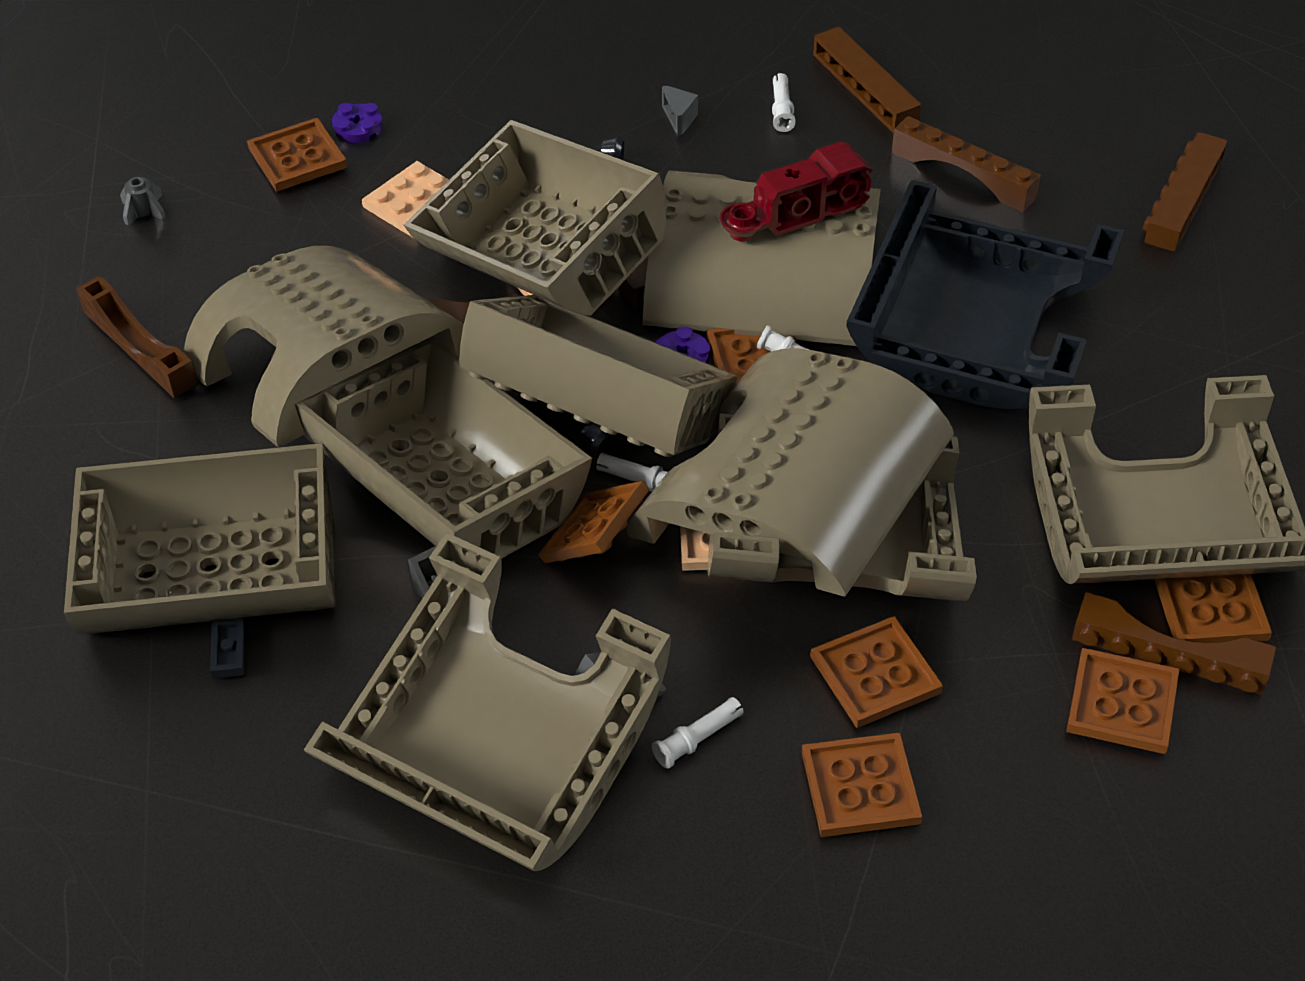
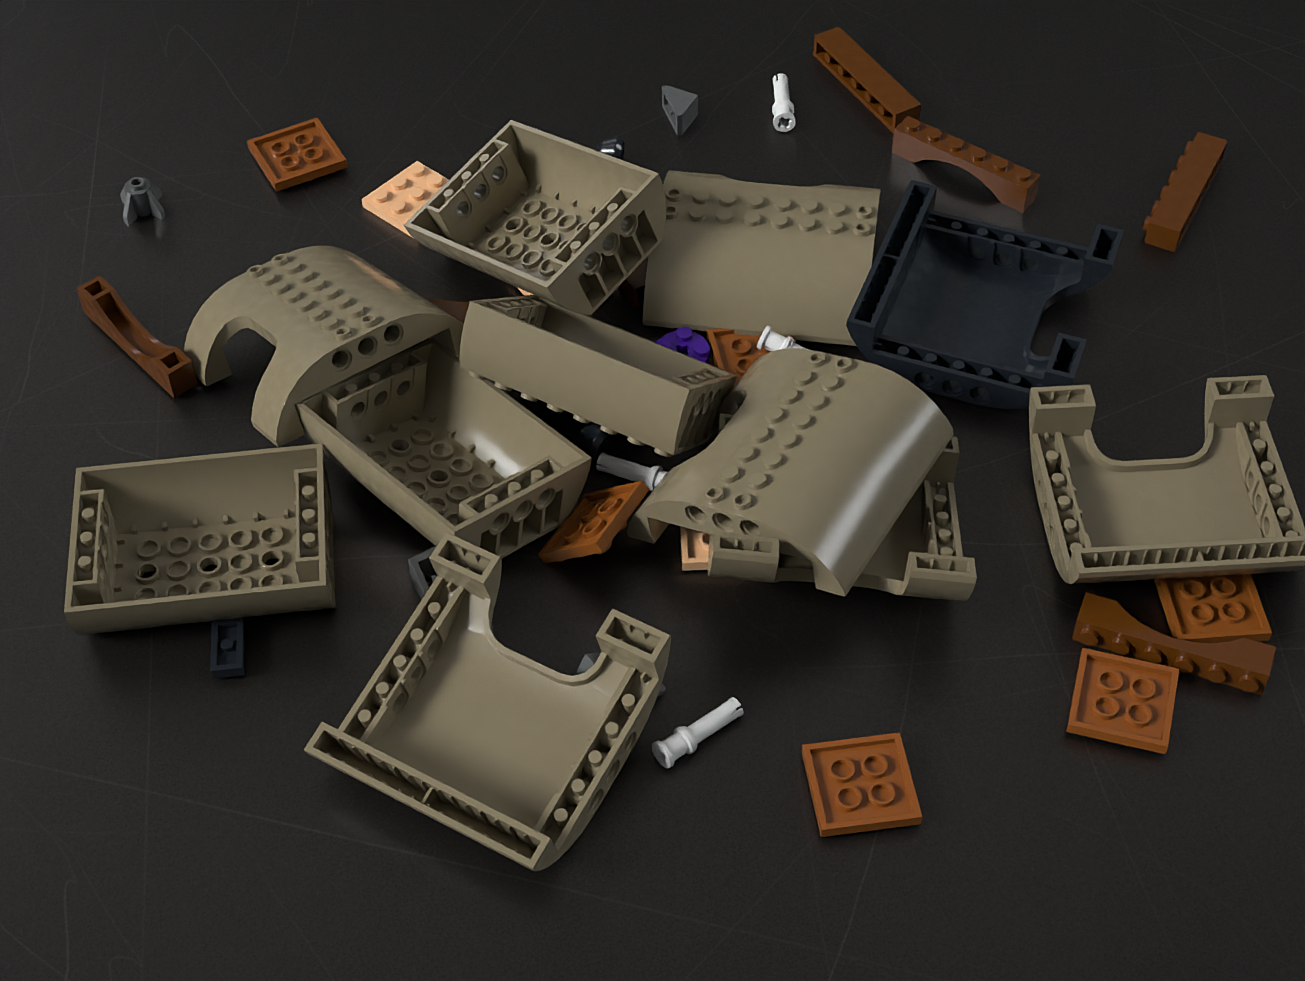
(348, 114): dark purple plate -> none
(802, 194): dark red brick -> none
(876, 671): dark orange plate -> none

